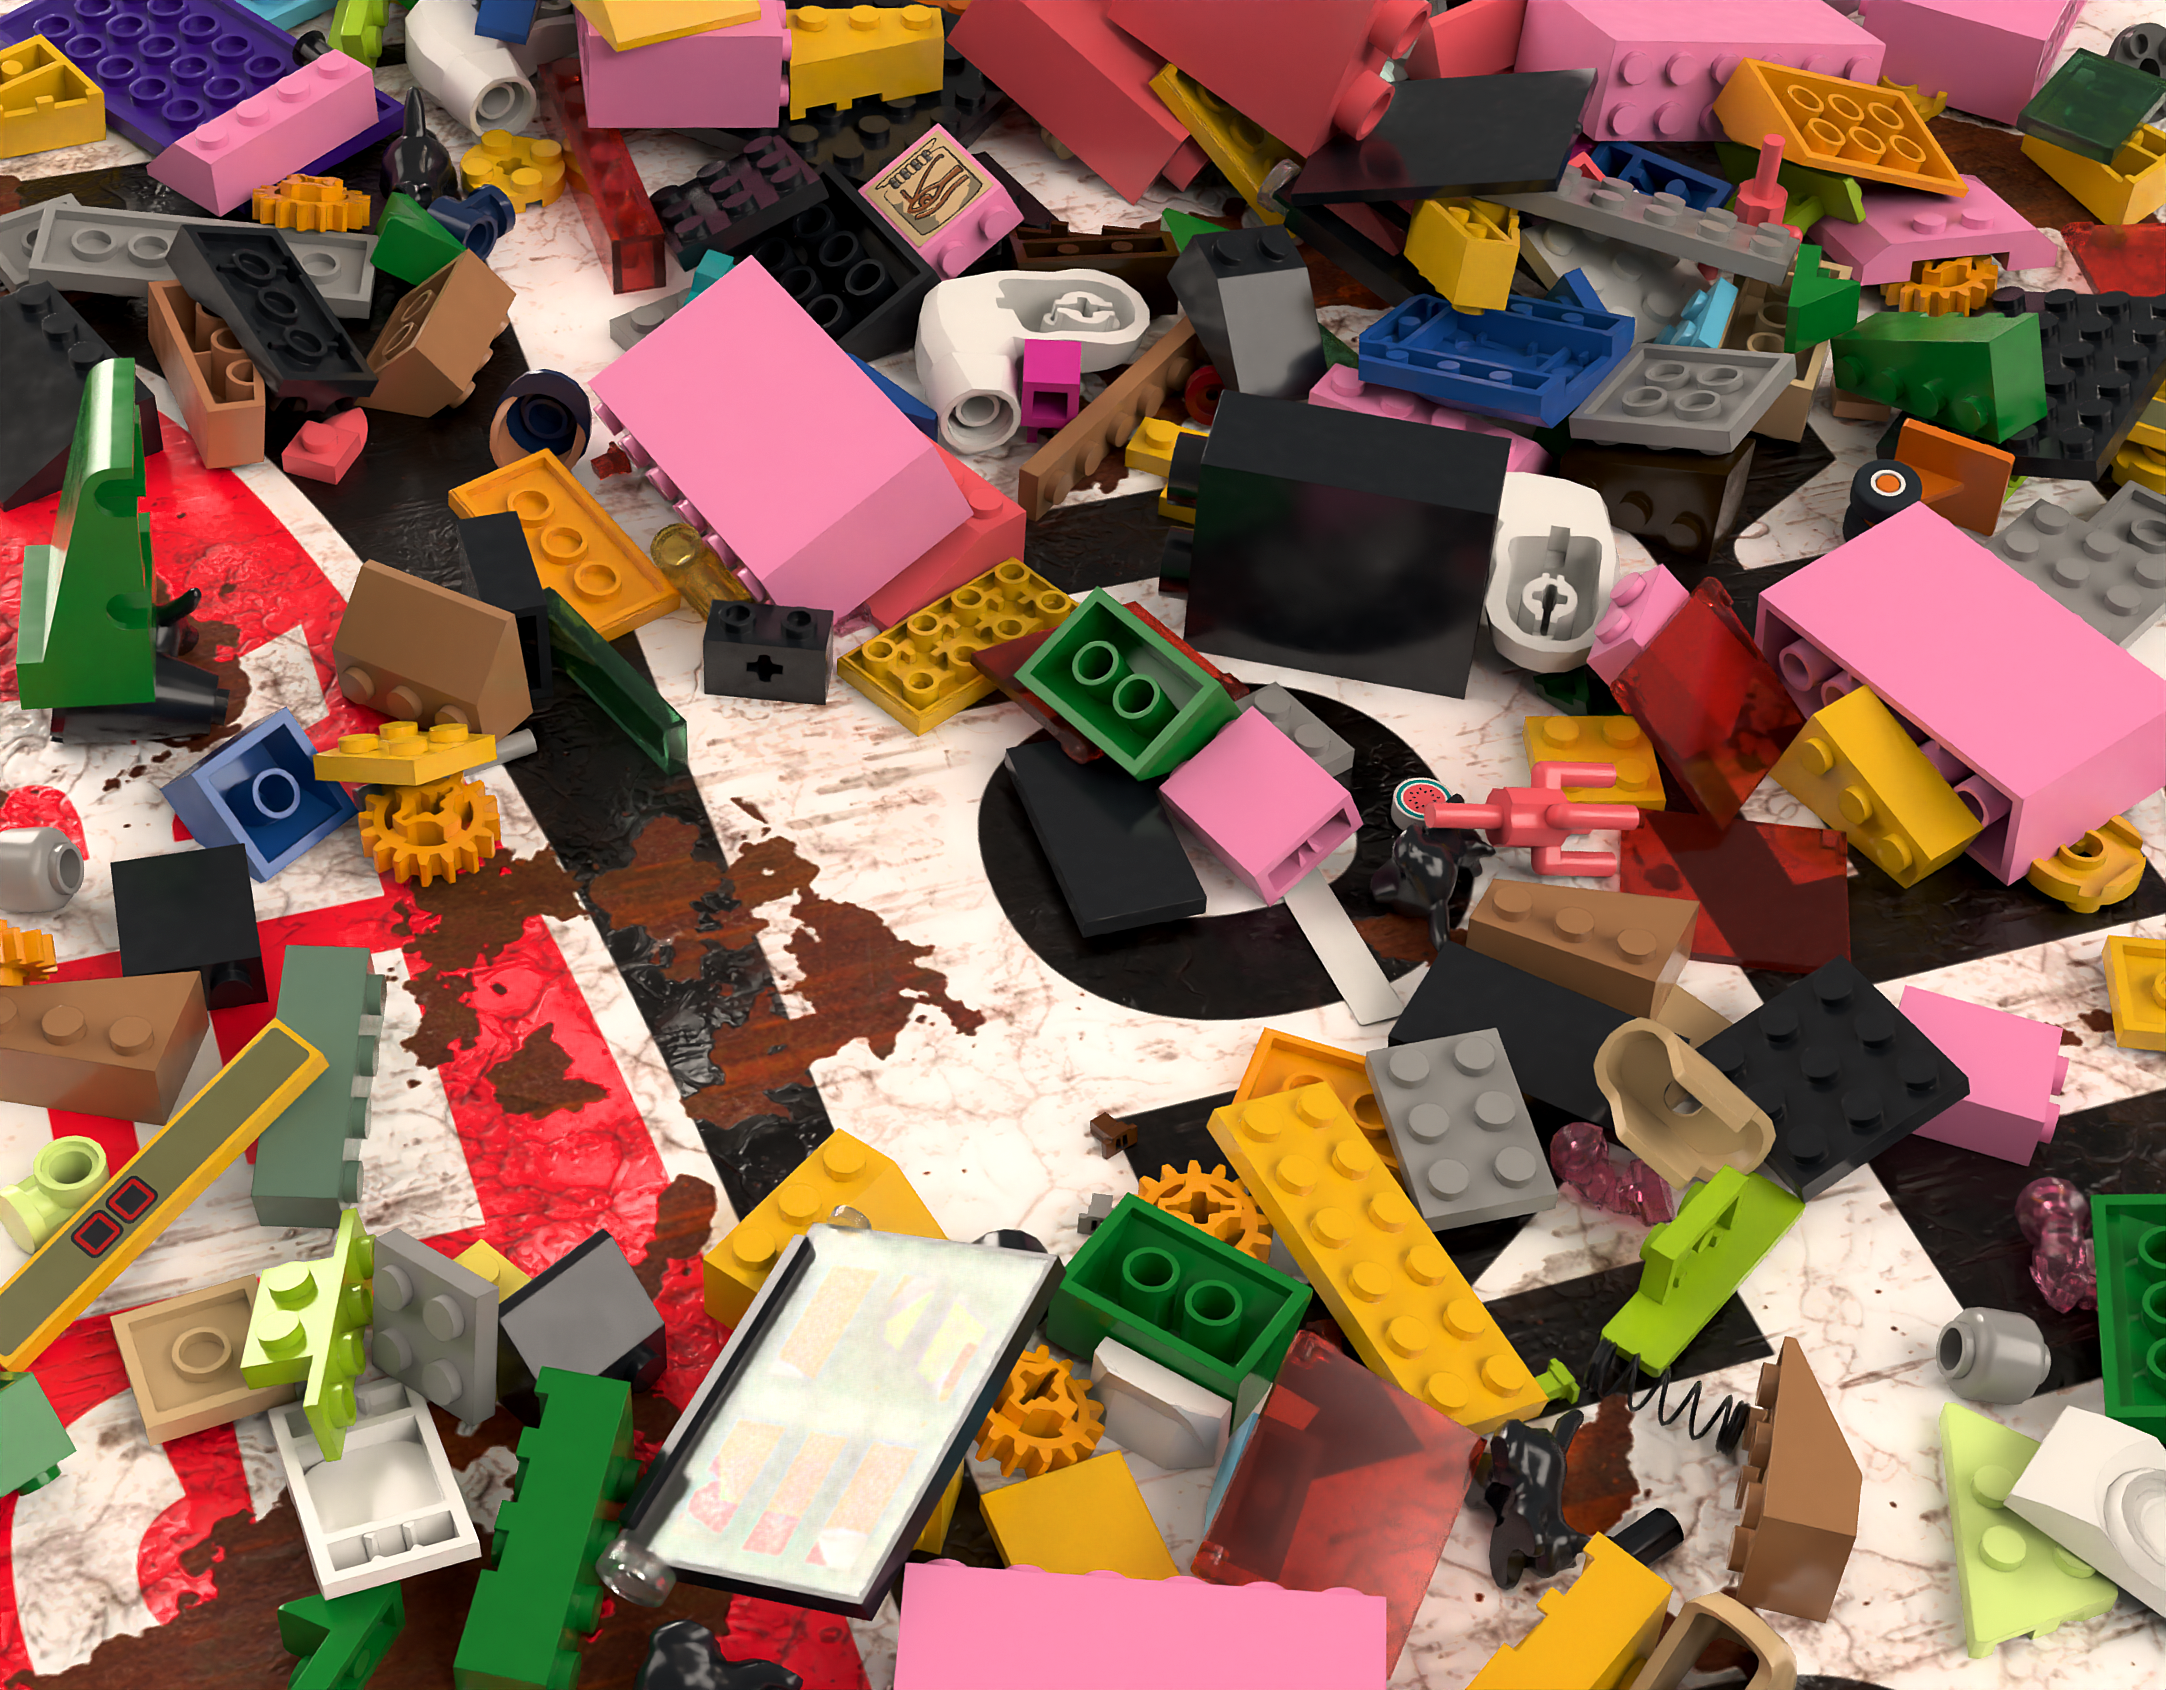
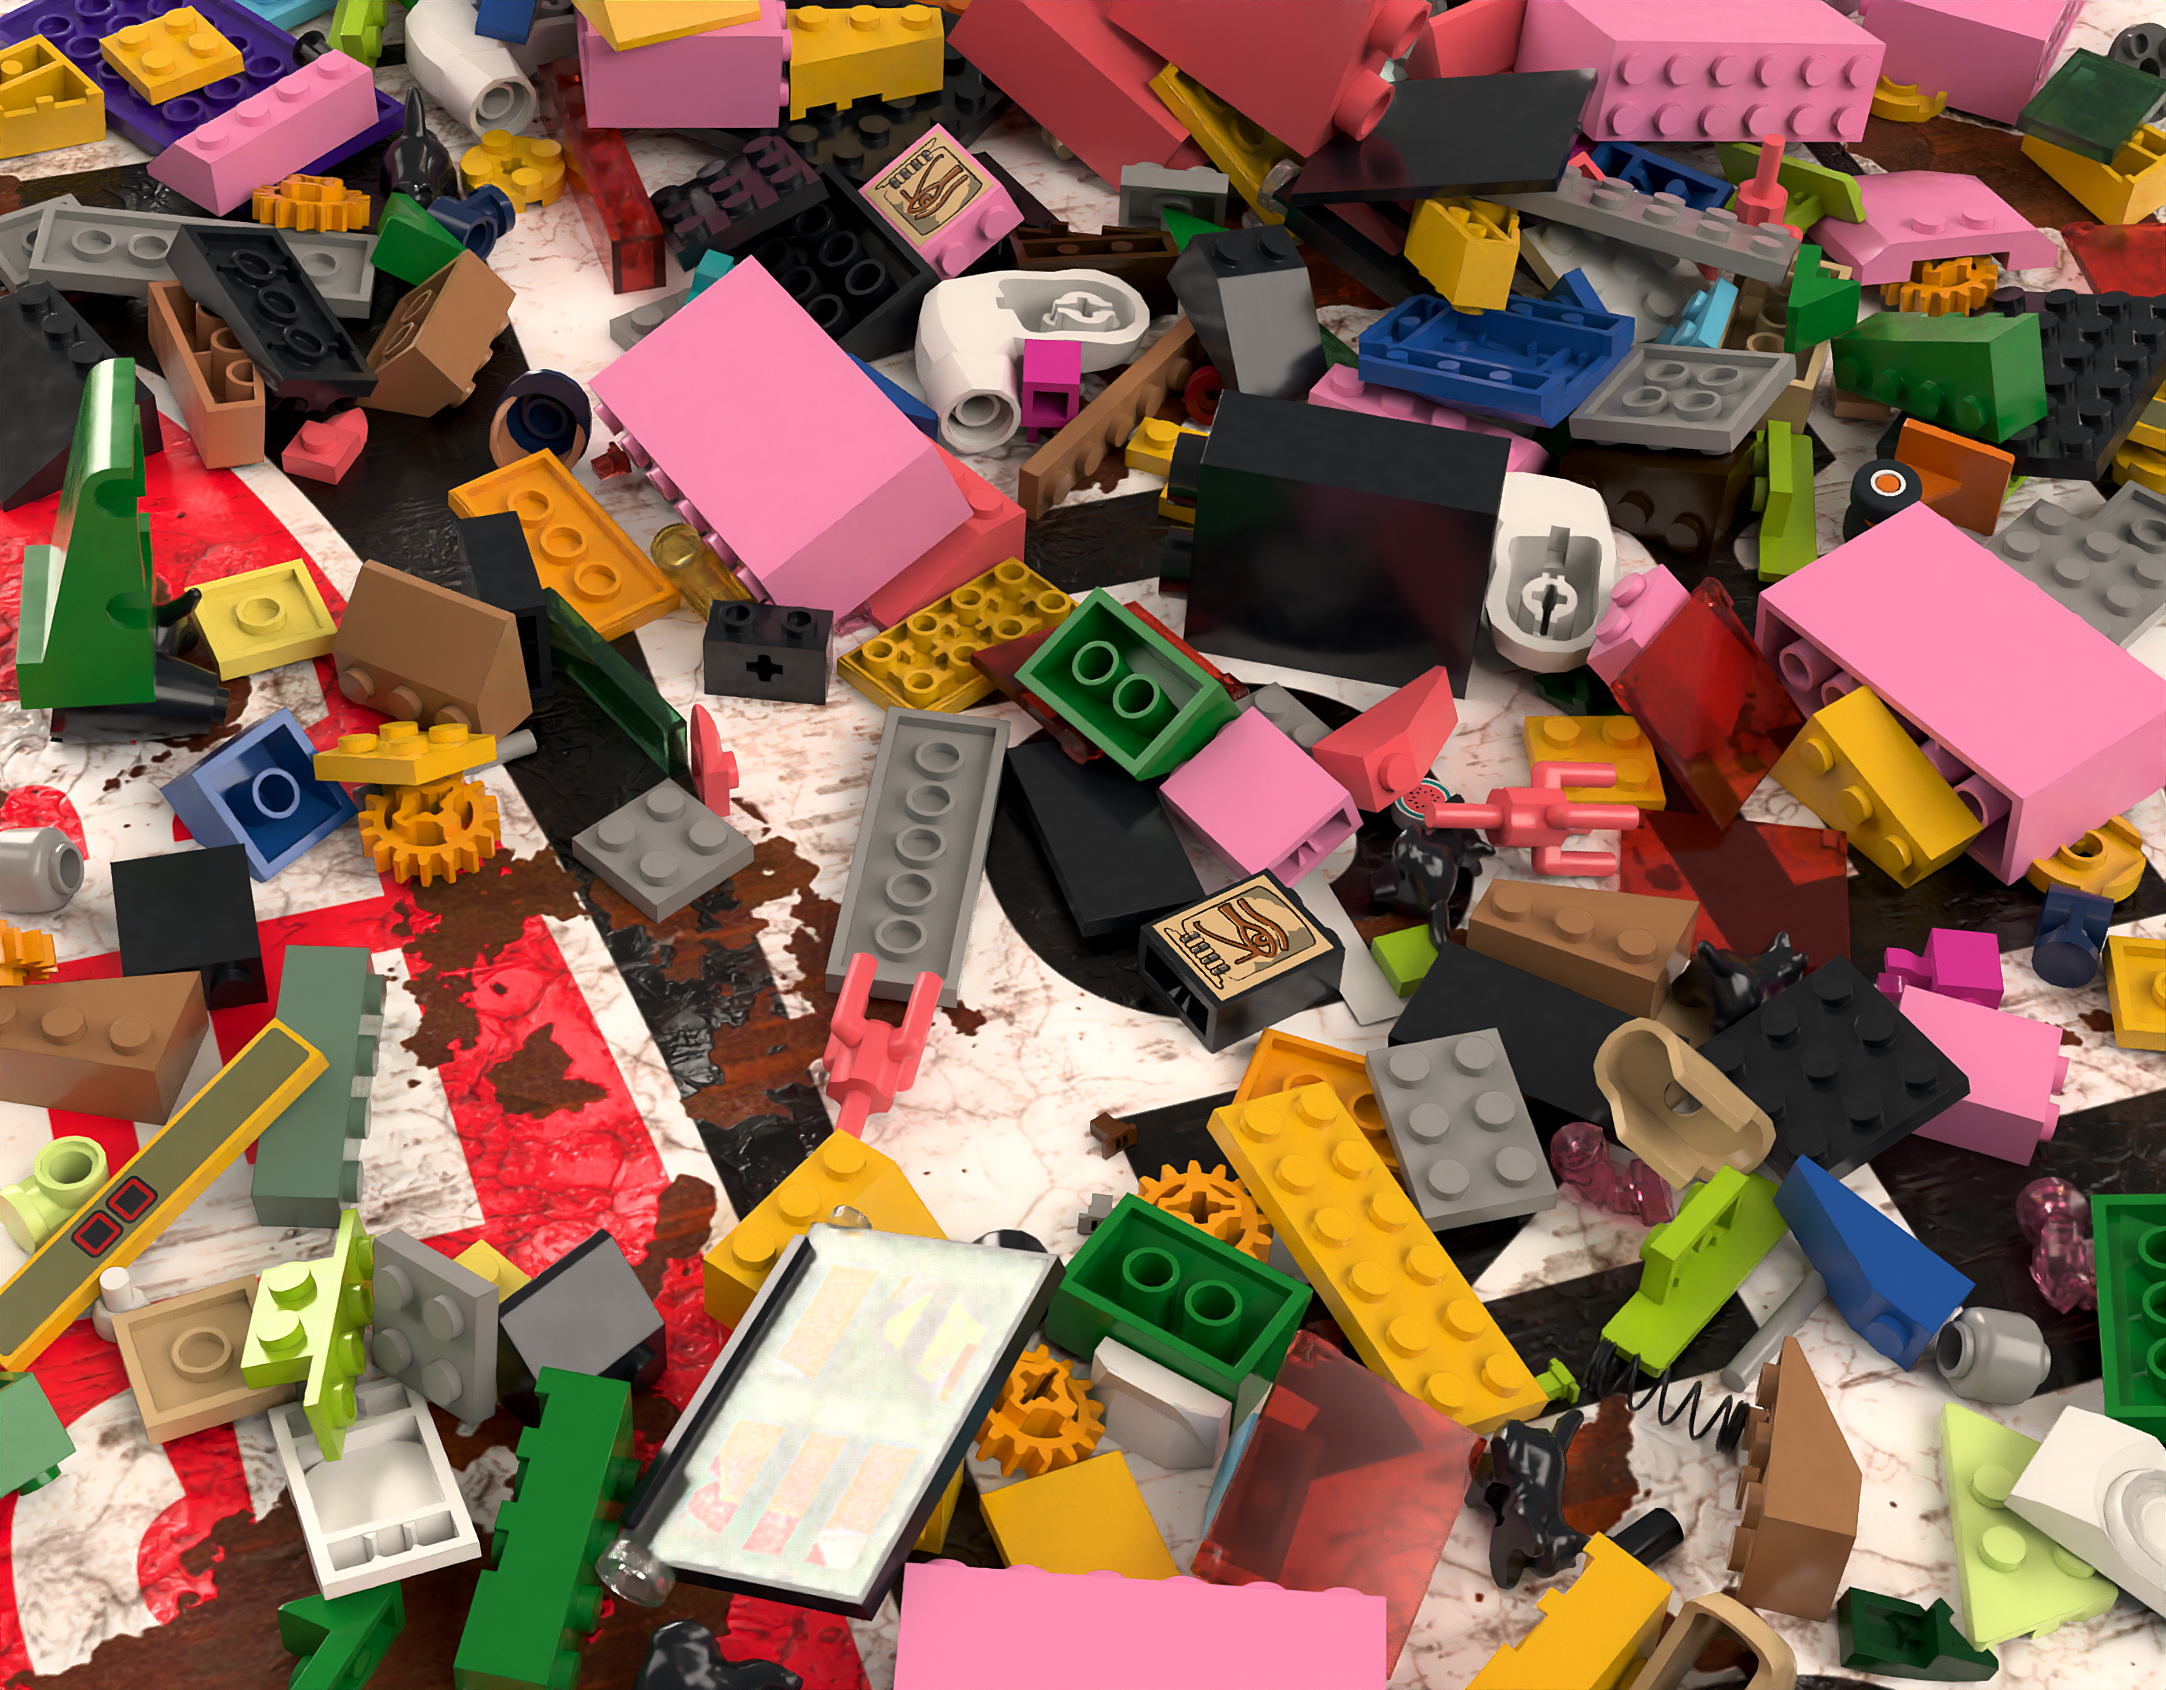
(116, 1298): none -> white piece
(171, 55): none -> yellow plate
(263, 620): none -> light yellow plate
(663, 850): none -> light grey plate
(711, 768): none -> coral plate
(871, 1056): none -> coral plant
(921, 851): none -> light grey plate
(1150, 189): none -> light grey plate
(1240, 960): none -> brick
(1391, 743): none -> coral slope
(1404, 958): none -> lime tile
(1735, 982): none -> black animal
(1770, 1336): none -> light grey bar
(1783, 501): none -> lime bracket
(1835, 126): light orange slope -> none
(1874, 1270): none -> blue slope
(1906, 1641): none -> dark green slope
(1952, 965): none -> dark pink brick
(2070, 935): none -> dark blue piece

